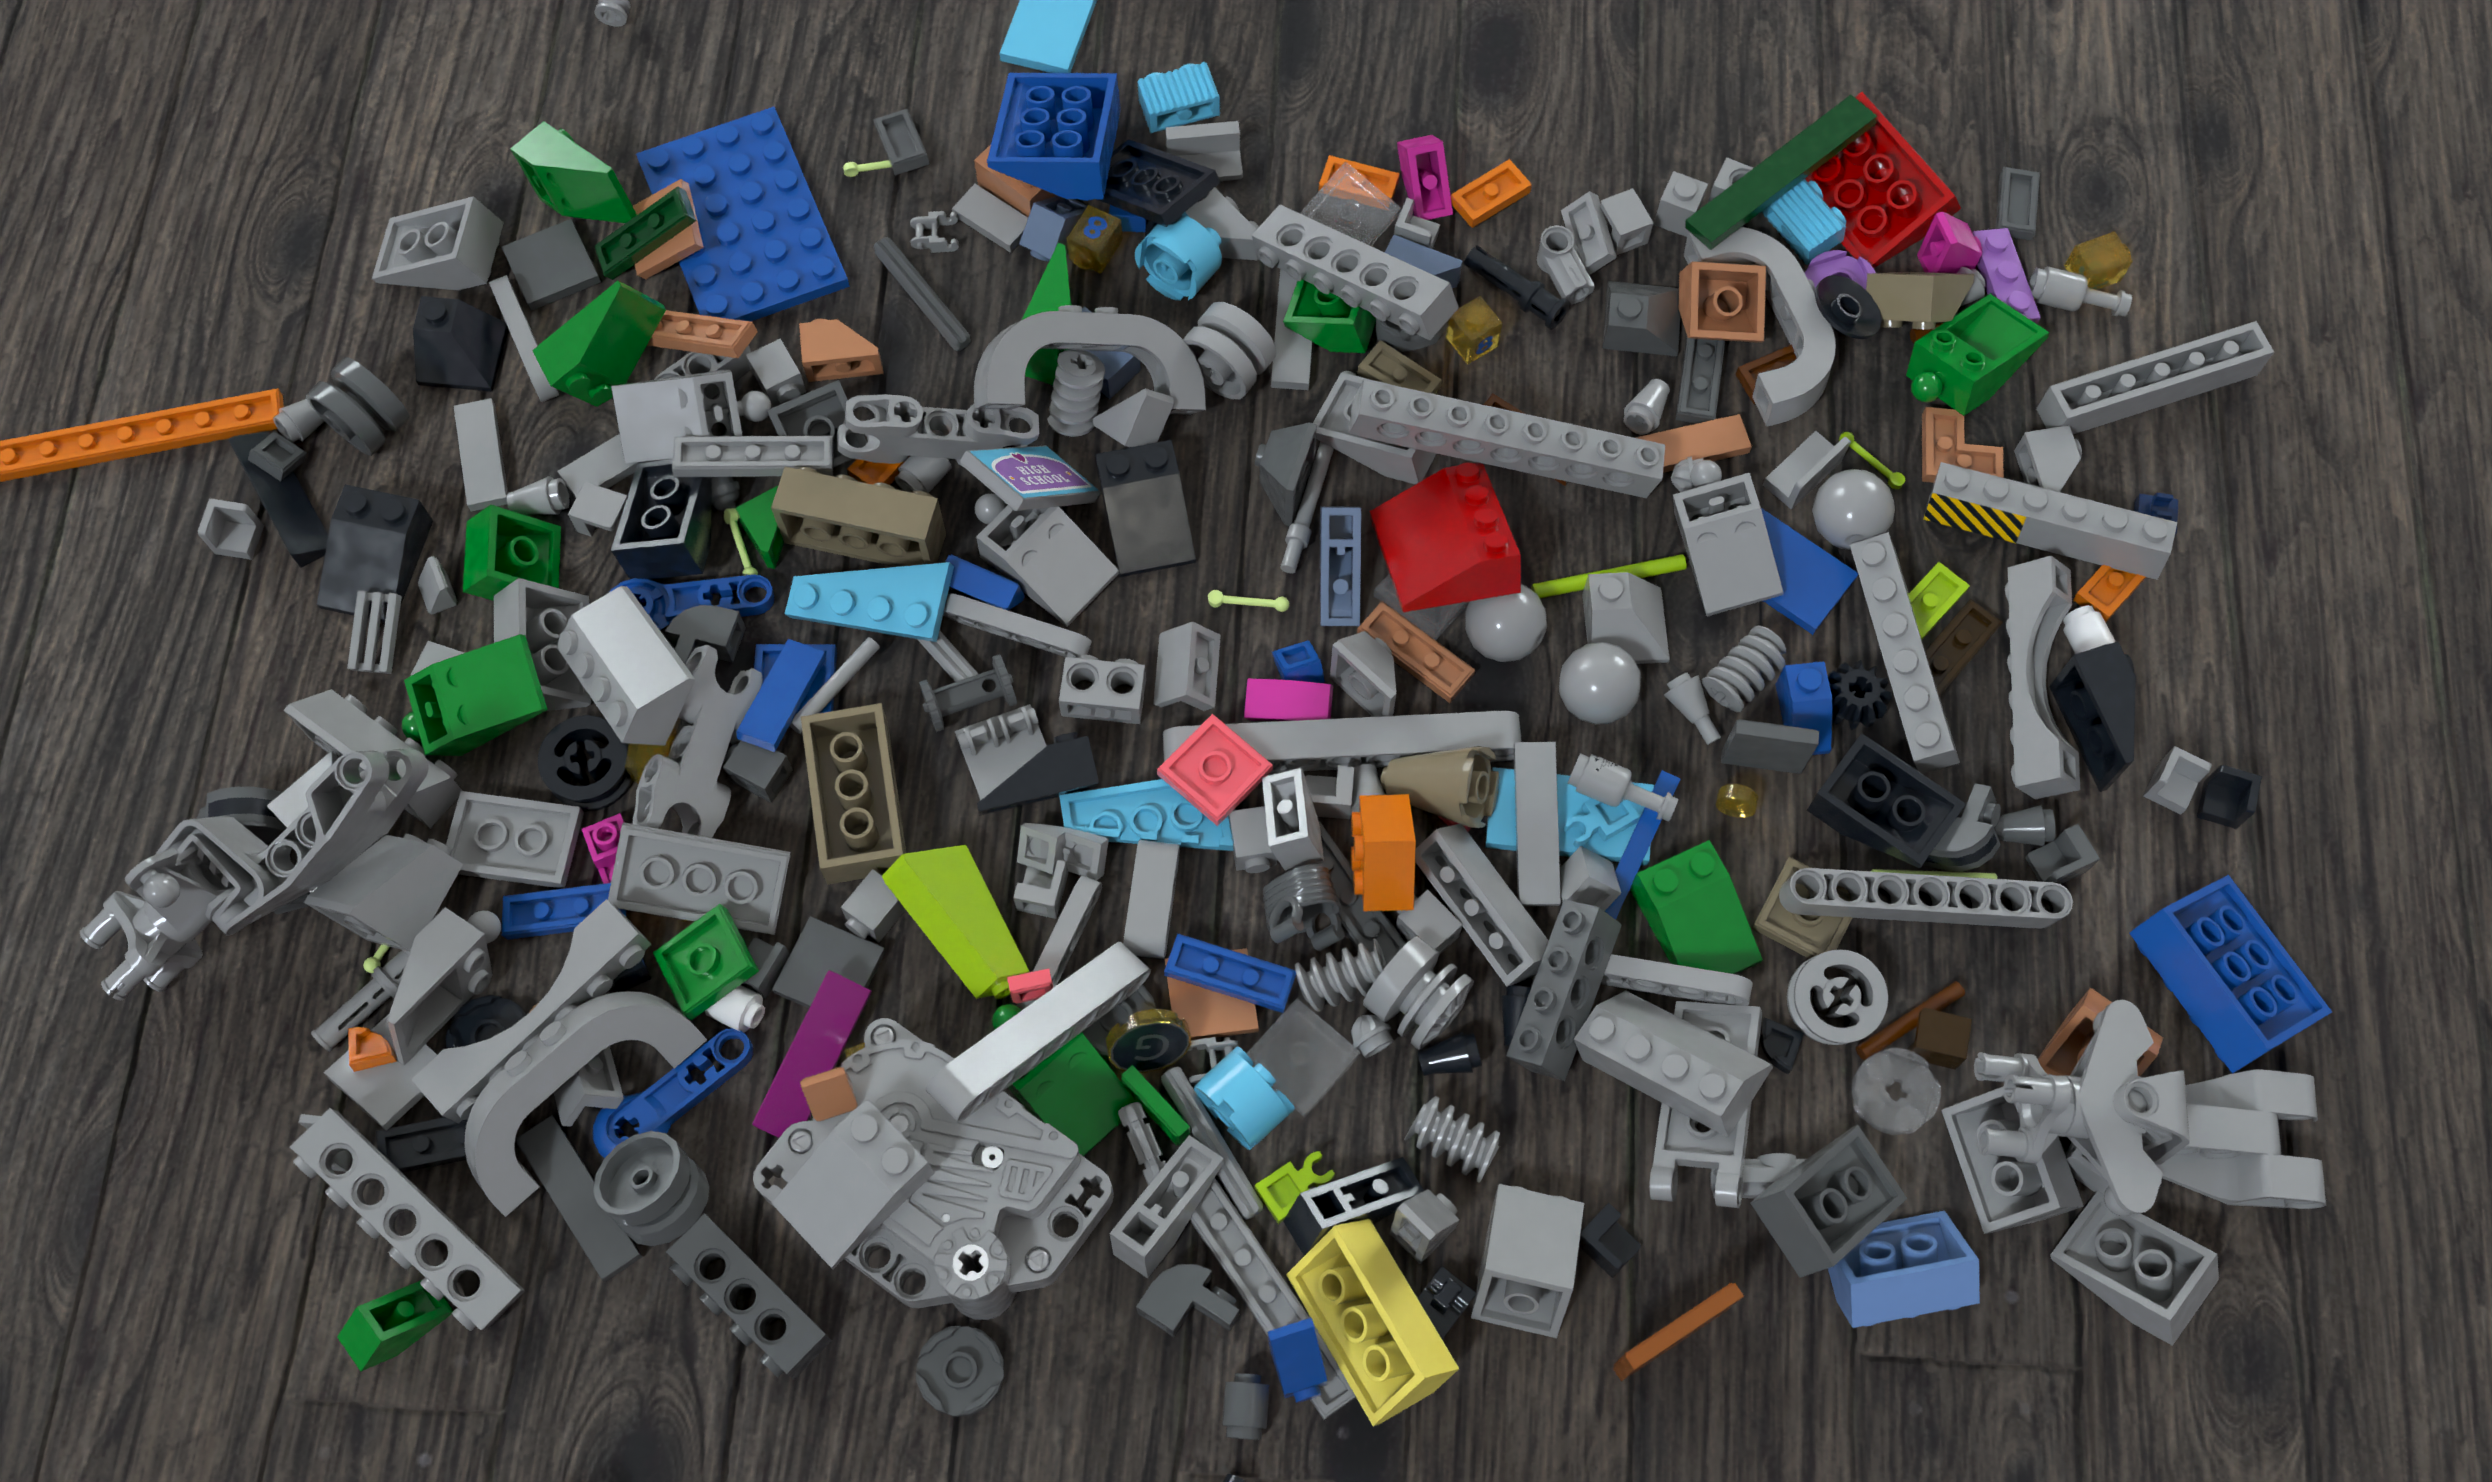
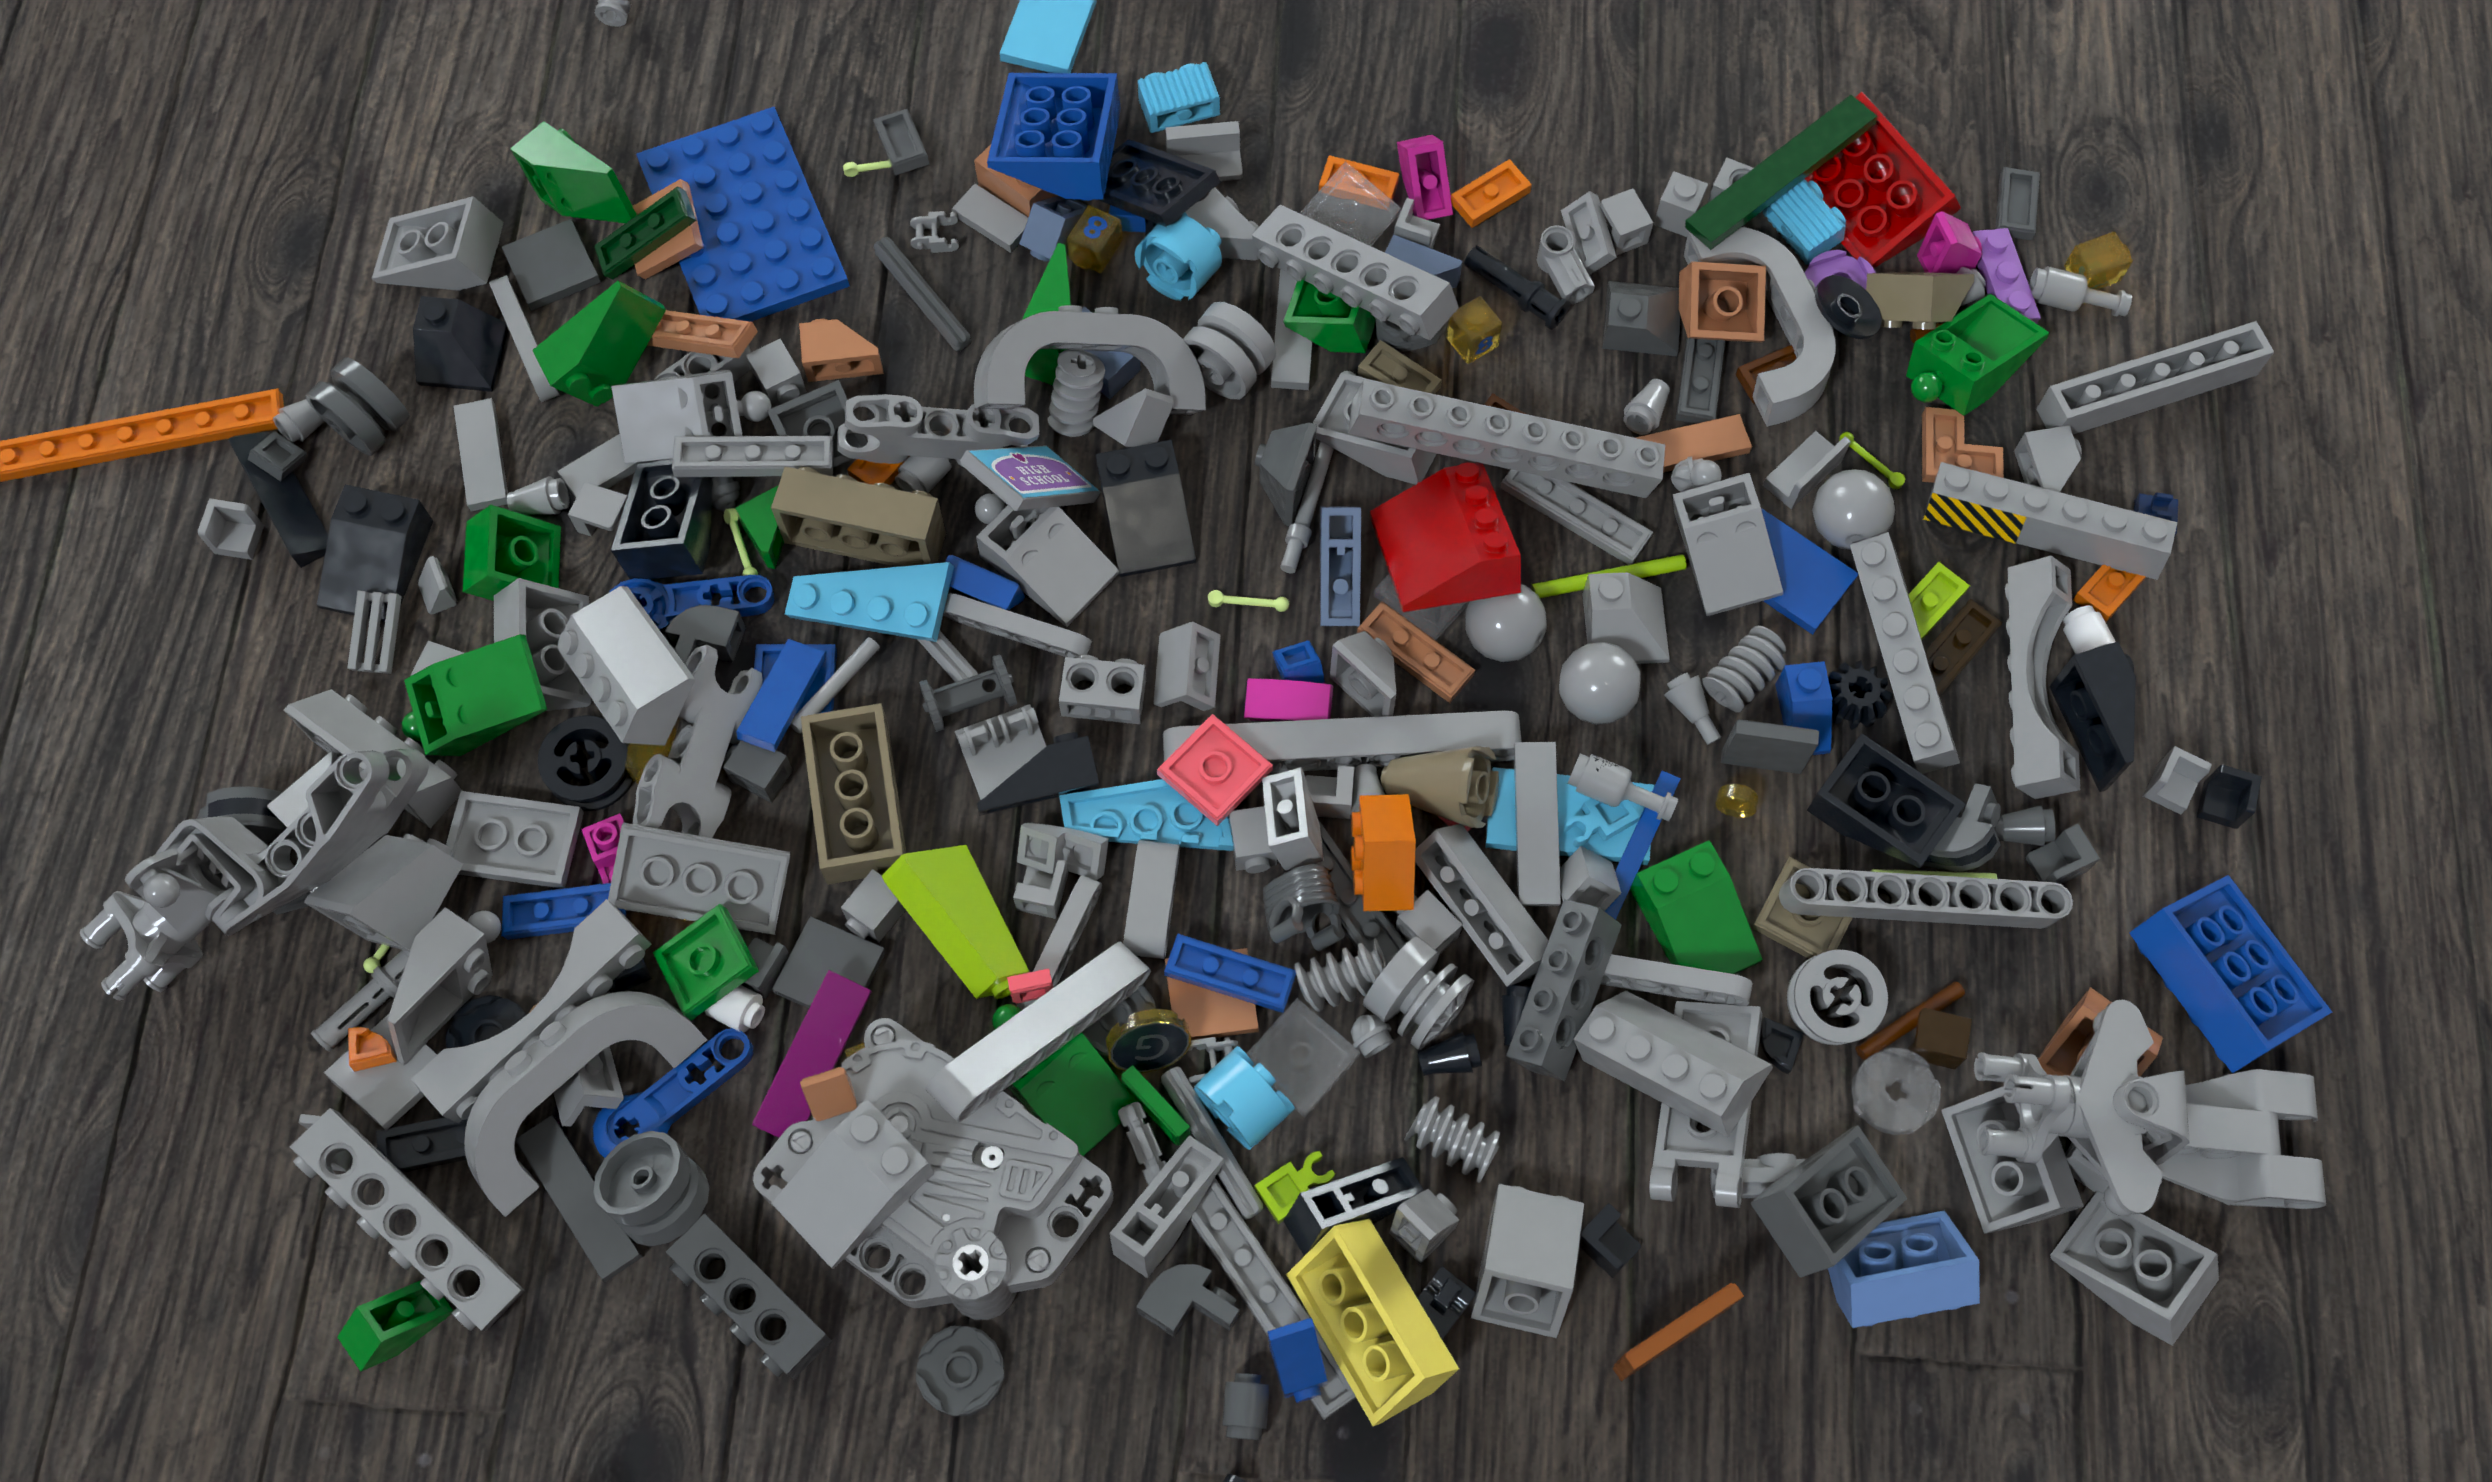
(1580, 513): none -> light grey tile

